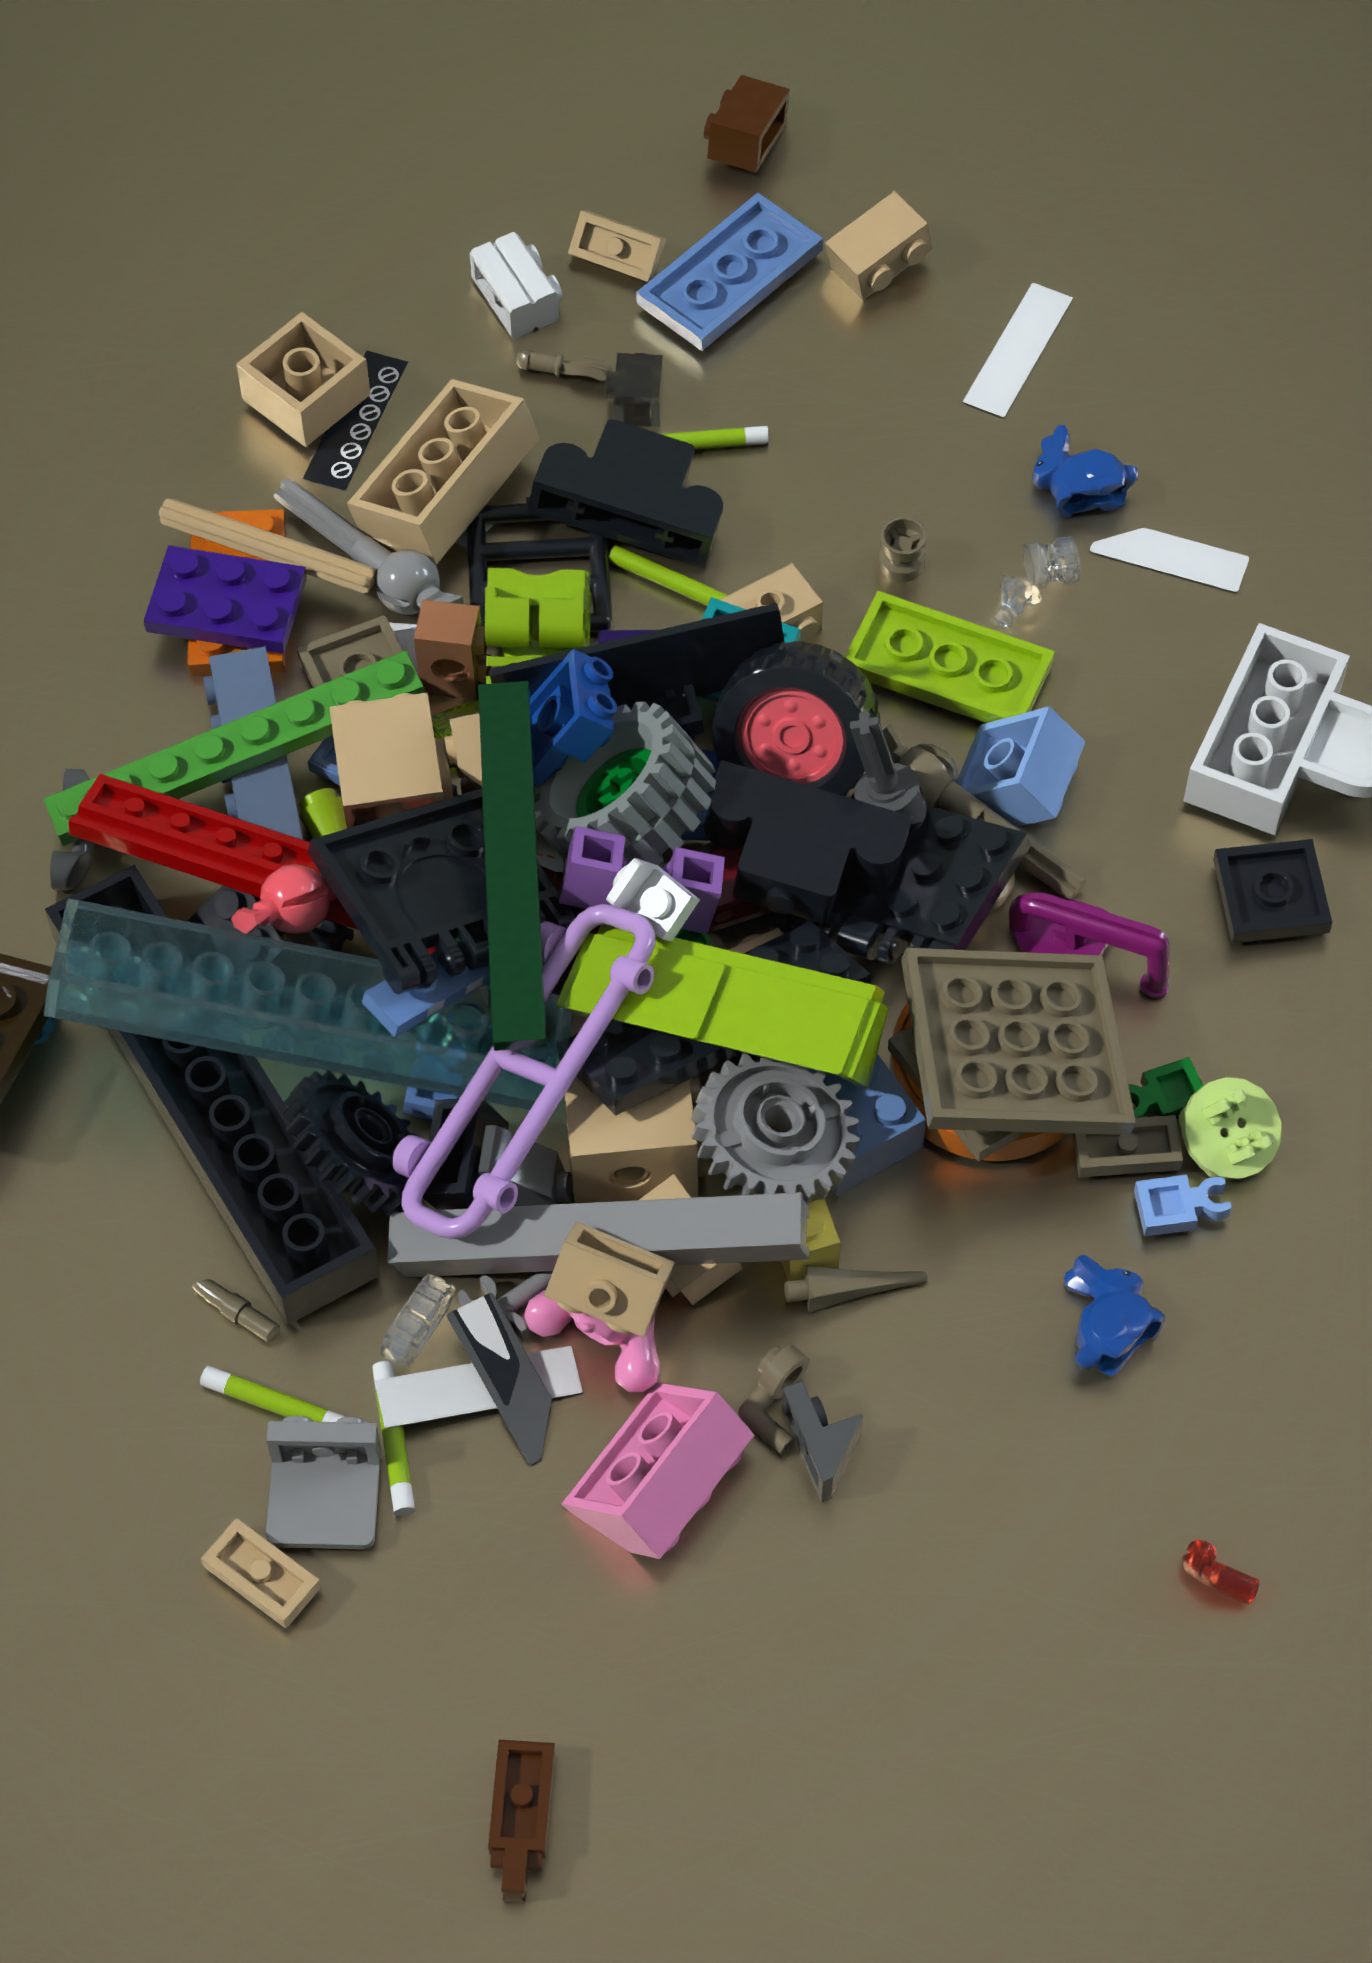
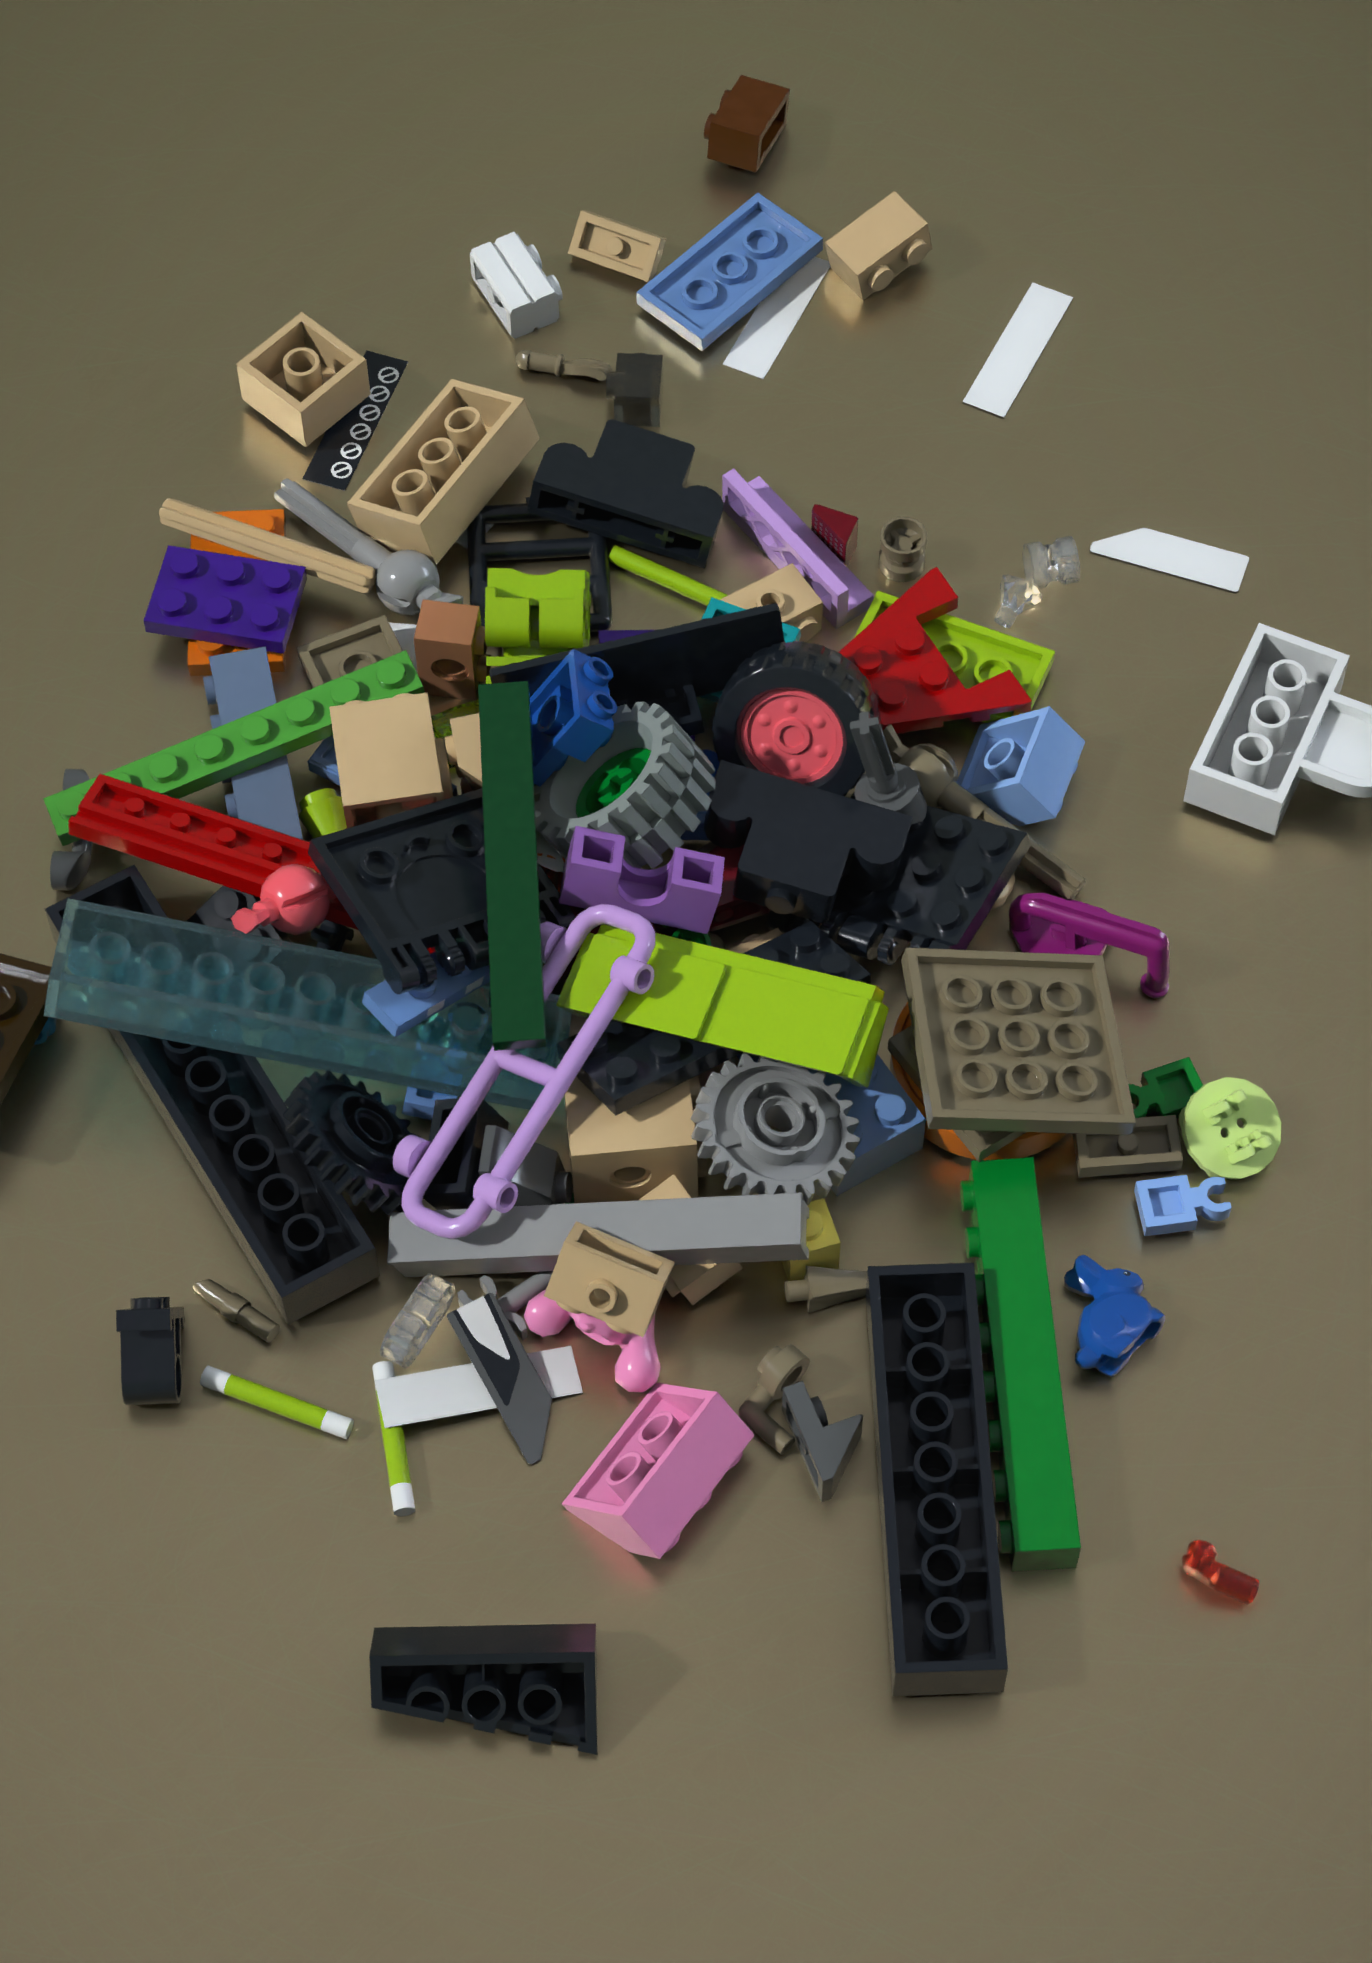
(150, 1351): none -> black pin
(261, 1573): tan plate -> none
(323, 1483): light grey bracket -> none
(492, 1676): none -> black wedge
(520, 1812): reddish brown hinge -> none
(654, 895): white bracket -> none
(724, 437): lime bar -> none
(775, 320): none -> white sticker
(789, 540): none -> lavender fence
(836, 531): none -> dark red slope
(911, 675): none -> red wing
(935, 1481): none -> black brick
(1022, 1365): none -> green brick
(1083, 479): blue animal -> none
(1272, 891): black plate -> none

